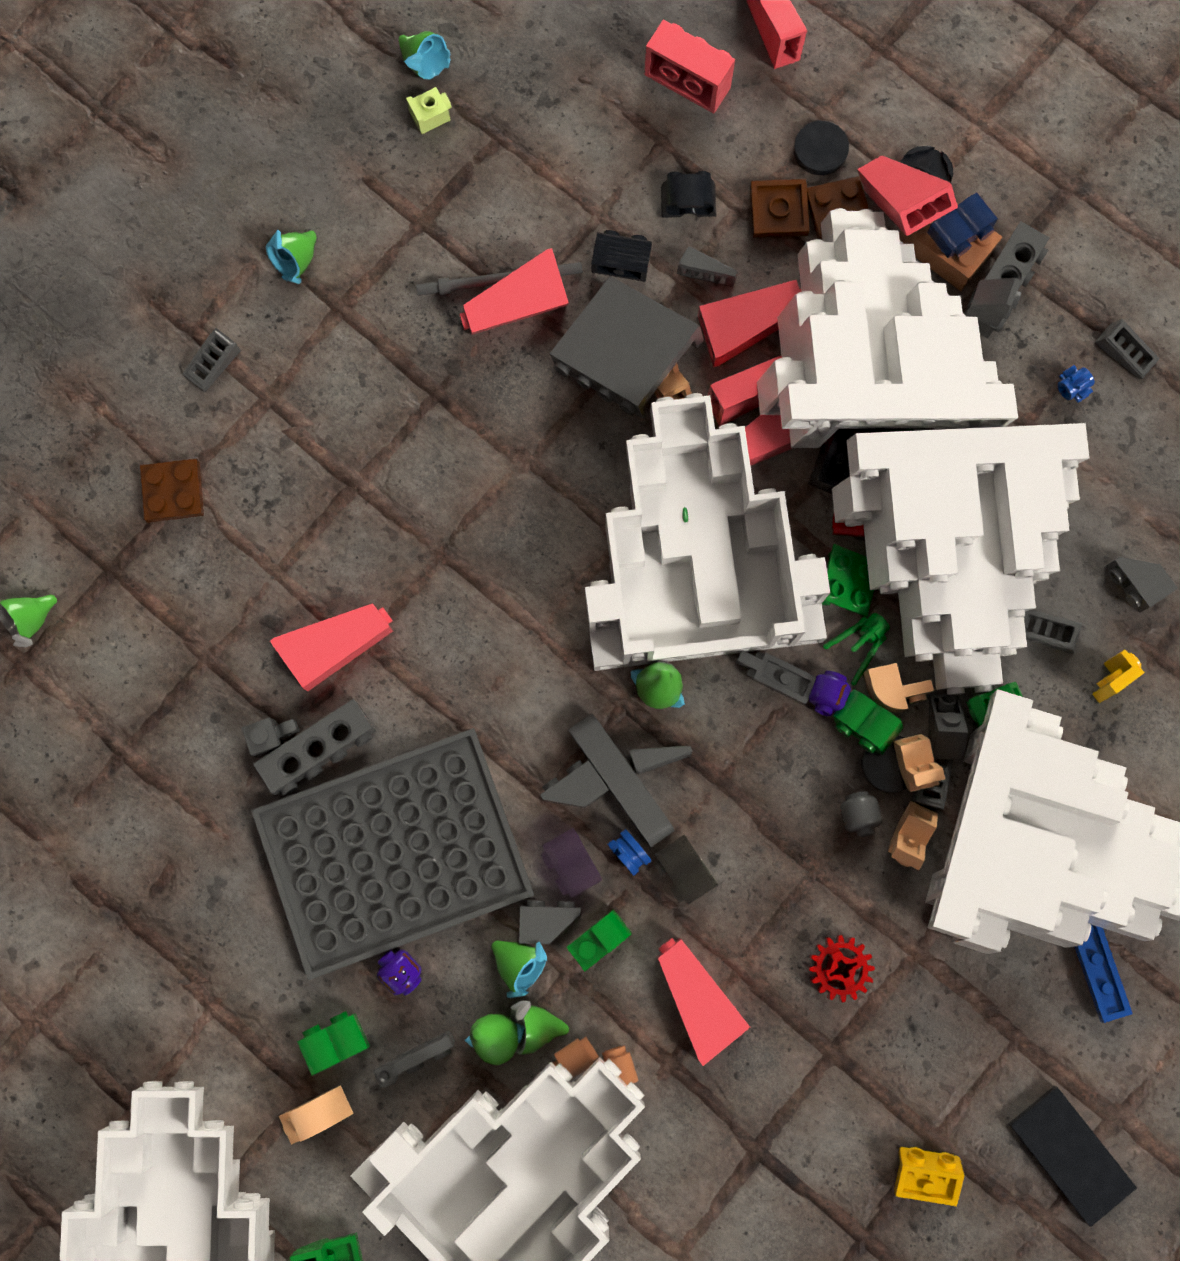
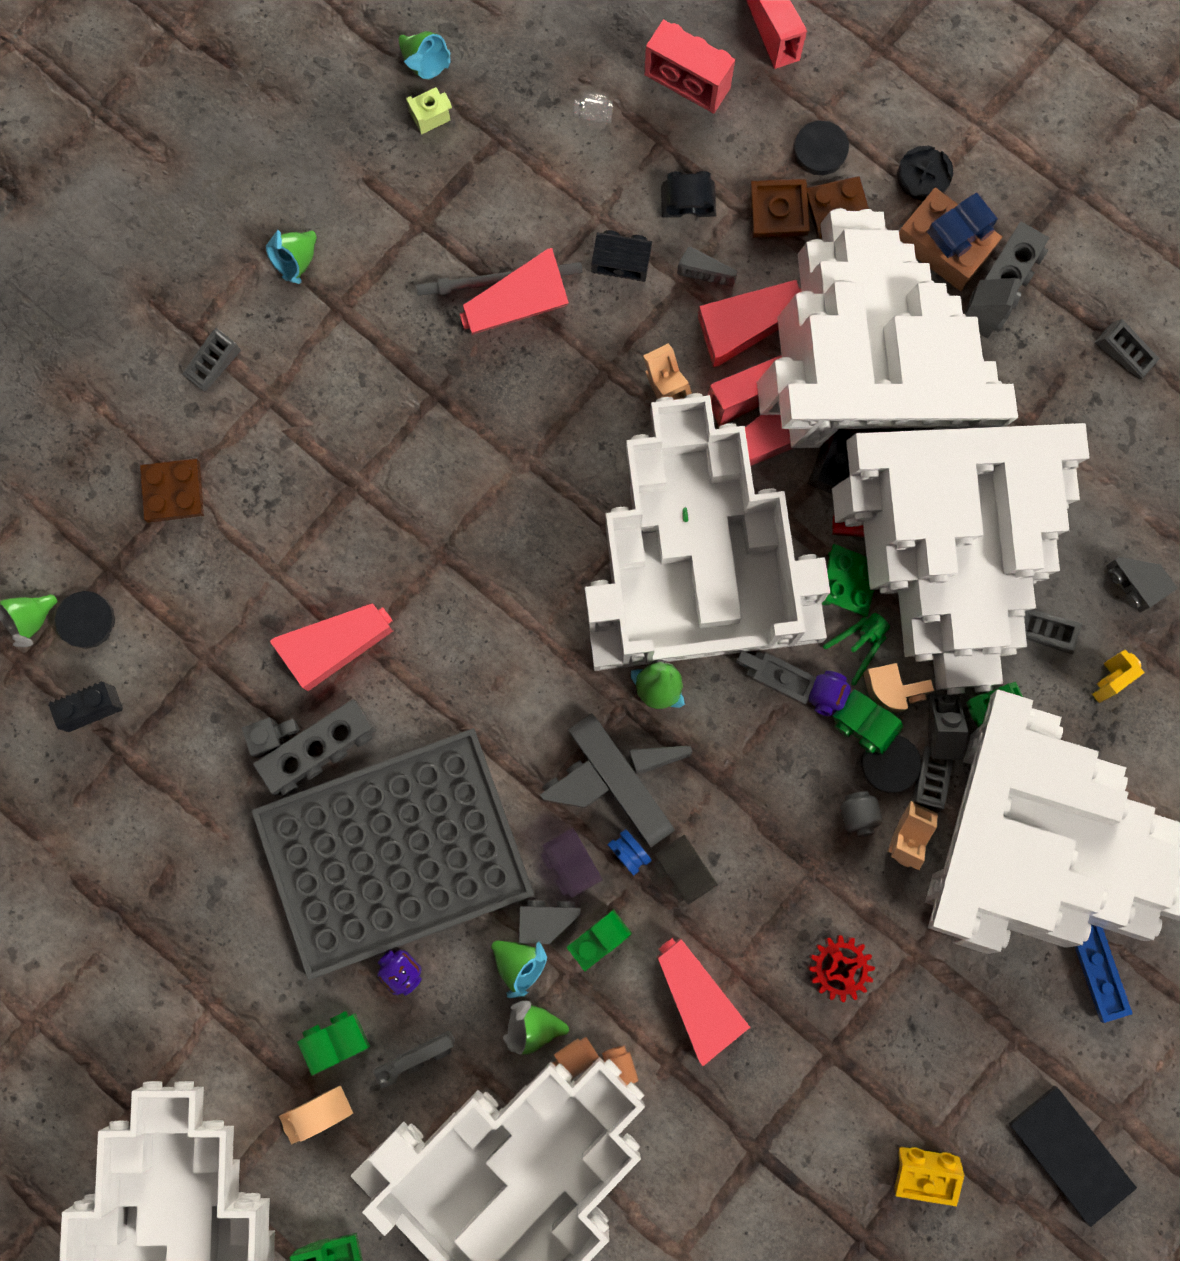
(84, 619): none -> black tile
(85, 706): none -> black brick
(495, 1038): bright green hat -> none
(593, 110): none -> clear head
(624, 346): dark grey panel -> none
(906, 193): coral slope -> none
(917, 763): light nougat brick -> none
(1075, 383): blue gear -> none

